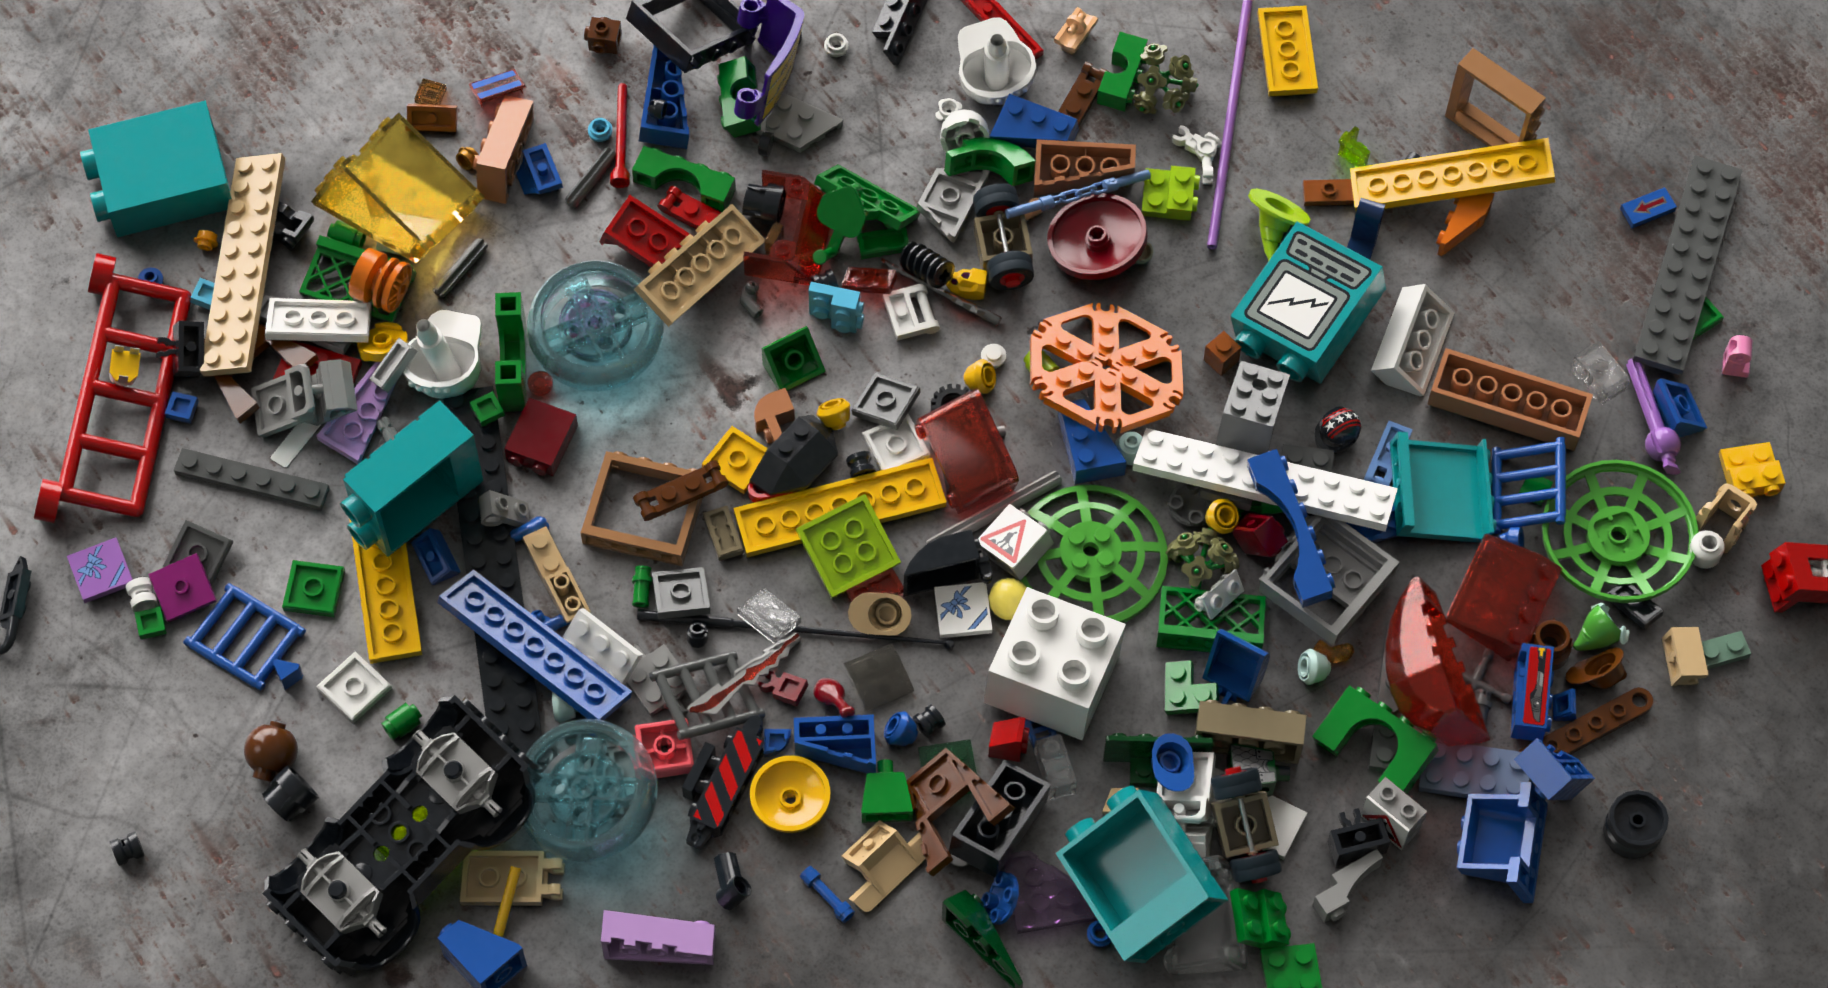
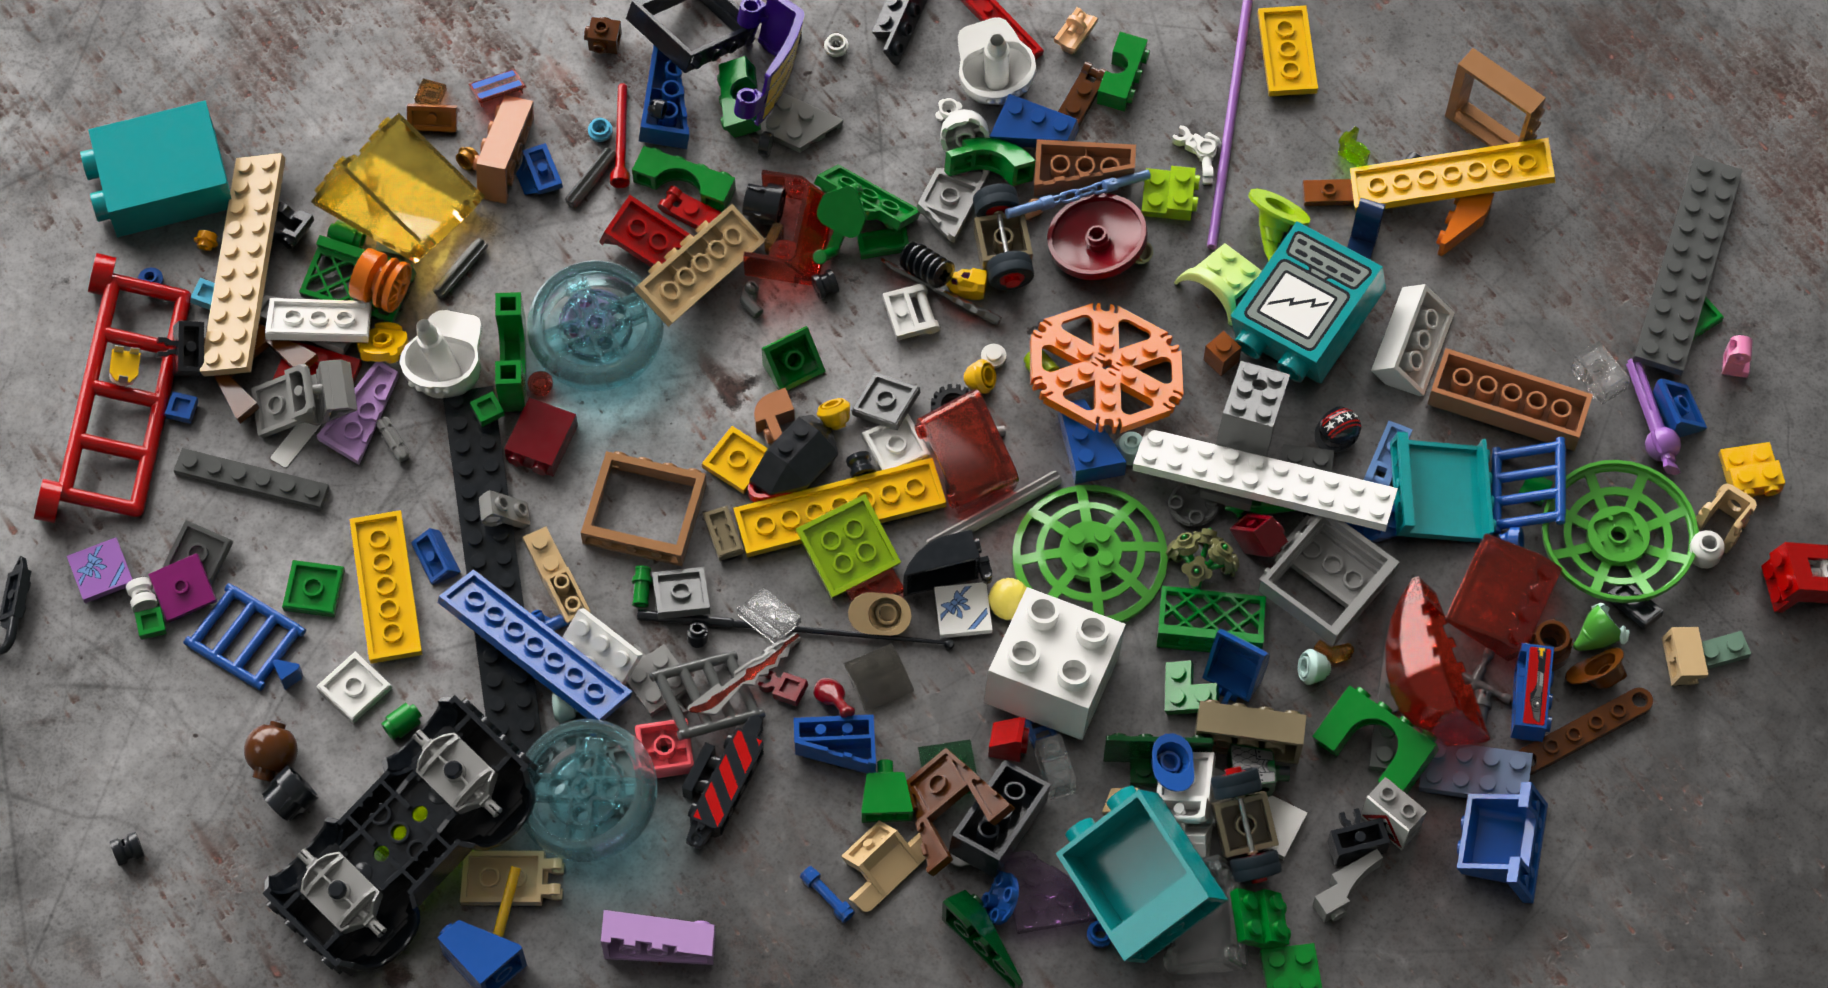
(393, 365): light grey tile -> none
(411, 480): teal brick -> none
(529, 527): blue arm -> none
(681, 491): reddish brown plate -> none
(732, 885): black piece -> none
(775, 741): blue tile -> none
(785, 779): yellow dish -> none
(837, 304): medium azure plate -> none
(869, 280): clear red plate -> none
(900, 729): blue cone -> none
(929, 720): black wheel -> none
(1015, 541): piece -> none
(1155, 78): olive plant -> none
(1220, 595): white hinge -> none
(1222, 516): yellow cone -> none
(1225, 275): none -> yellowish green piece
(1271, 480): blue arch -> none
(1554, 774): blue wedge -> none
(1564, 706): blue slope -> none
(1635, 824): black wheel -> none
(1648, 207): blue tile -> none

